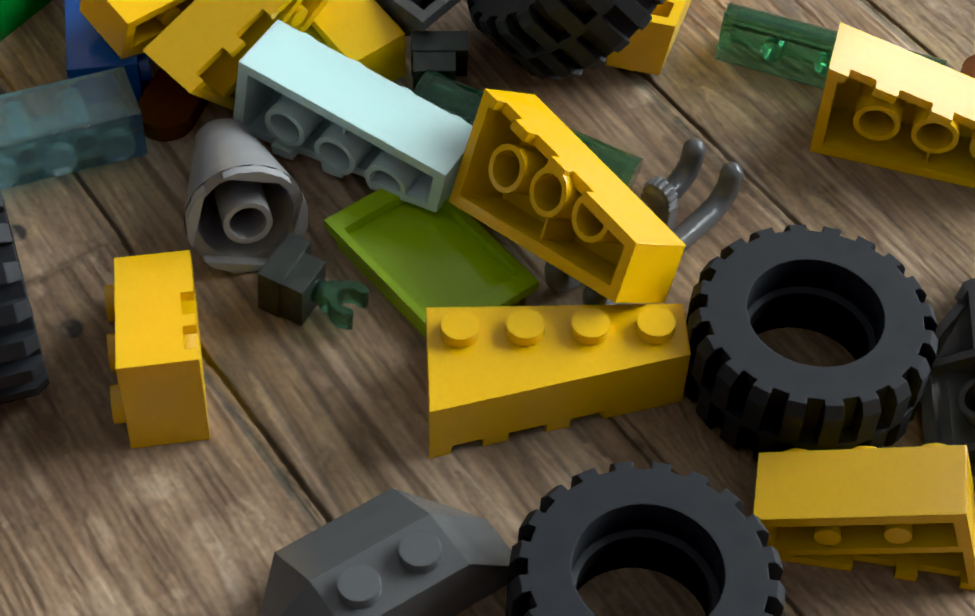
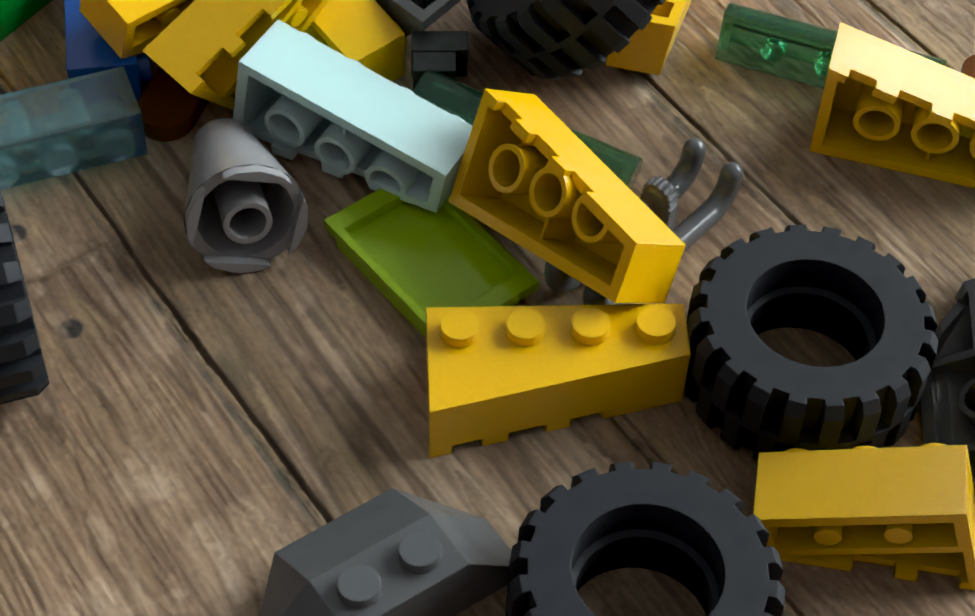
(156, 350): yellow wedge -> none
(295, 284): pearl dark grey piece -> none

